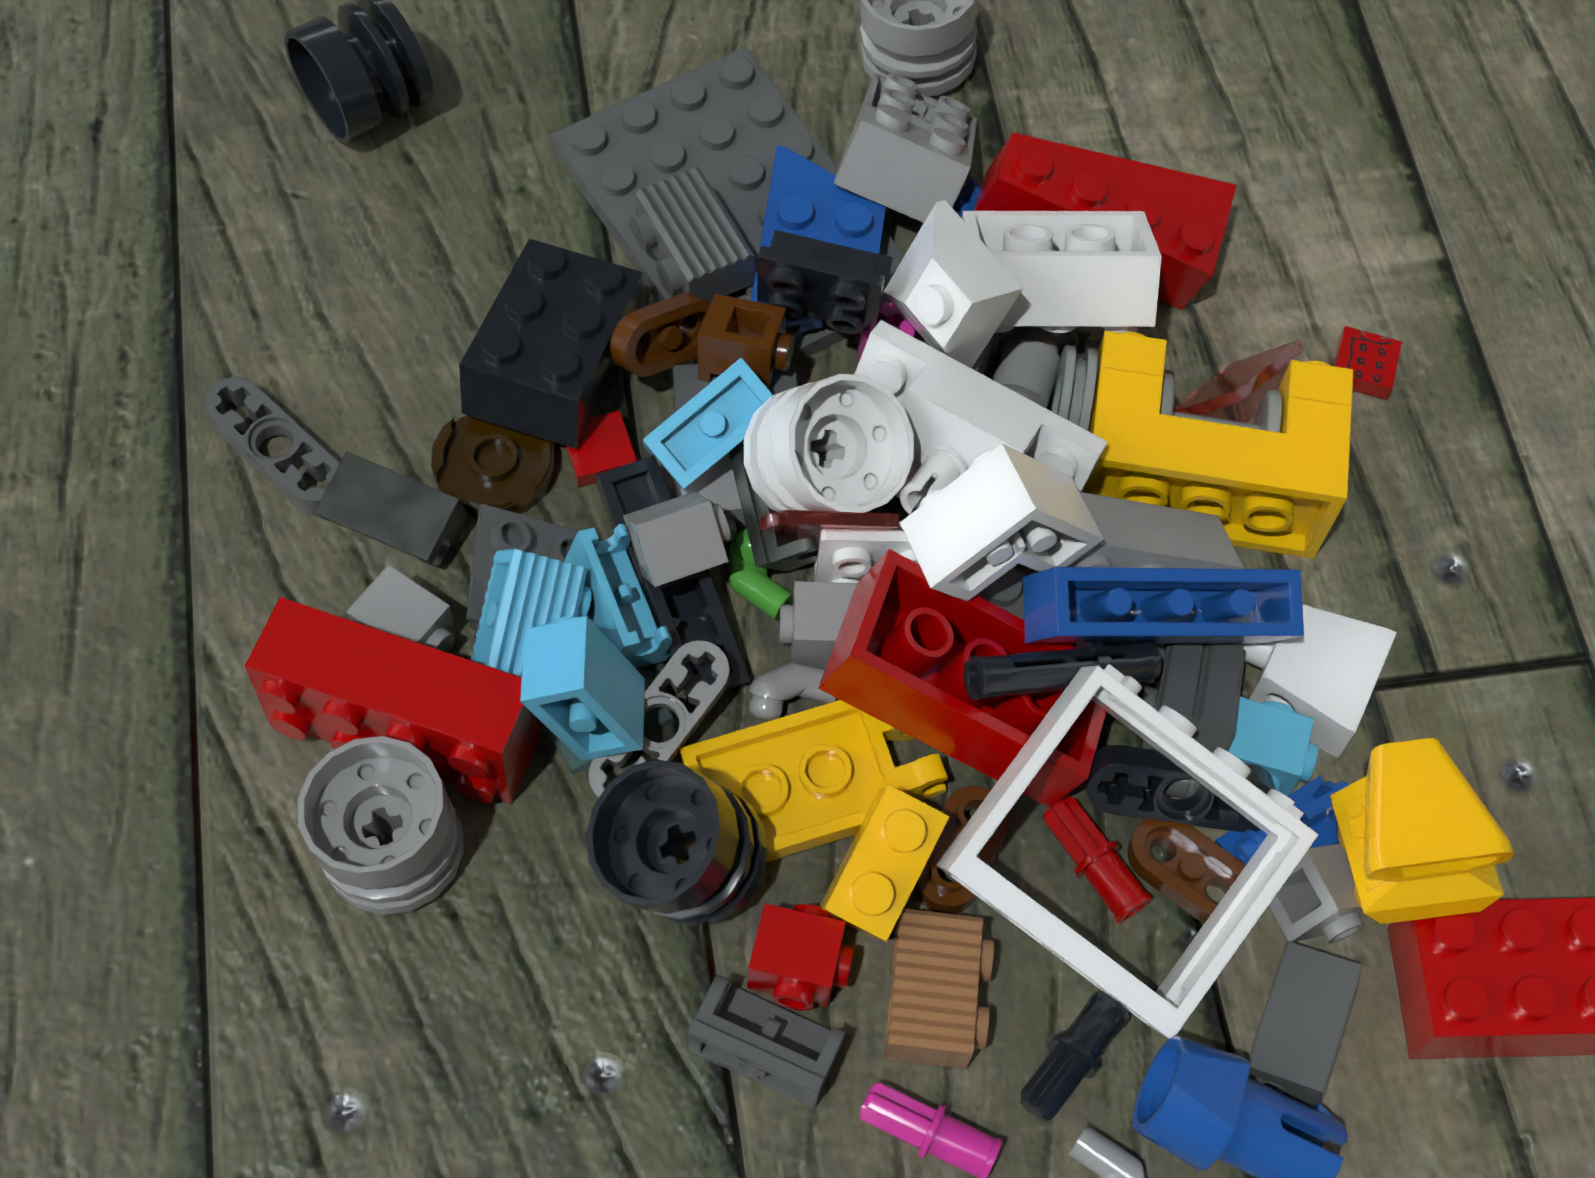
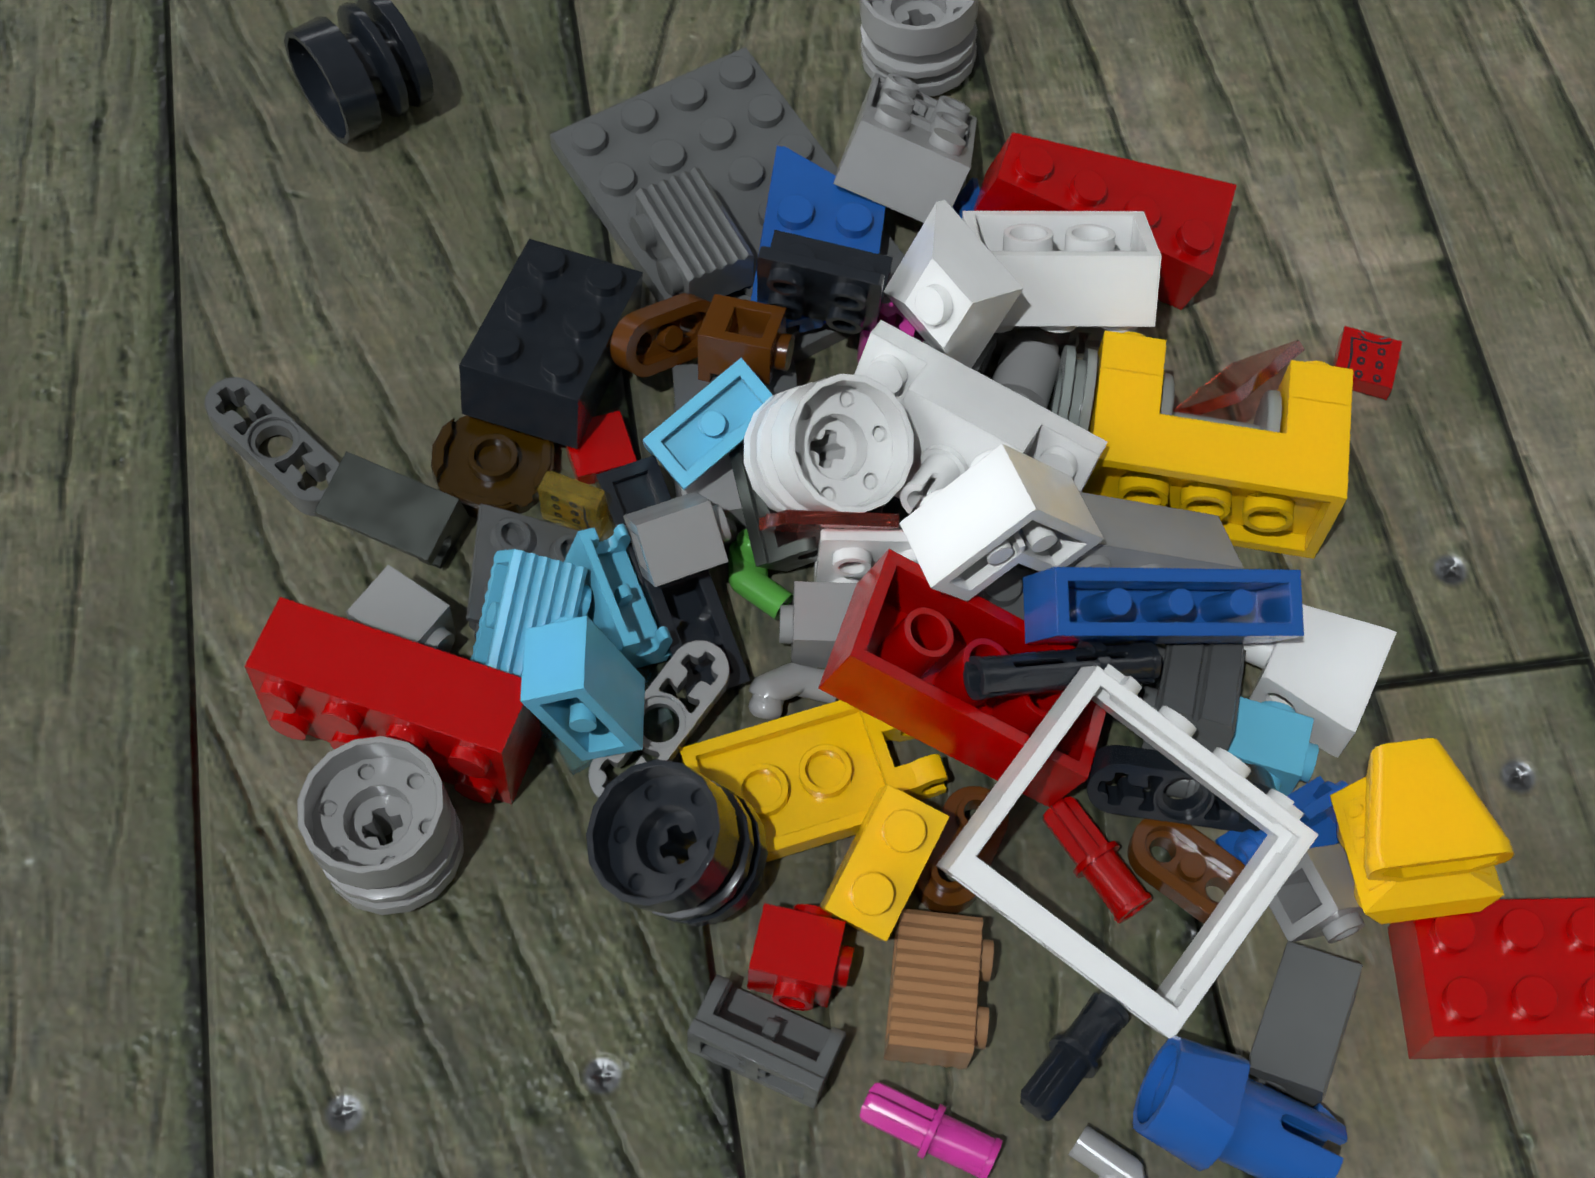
(572, 503): none -> clear yellow tile

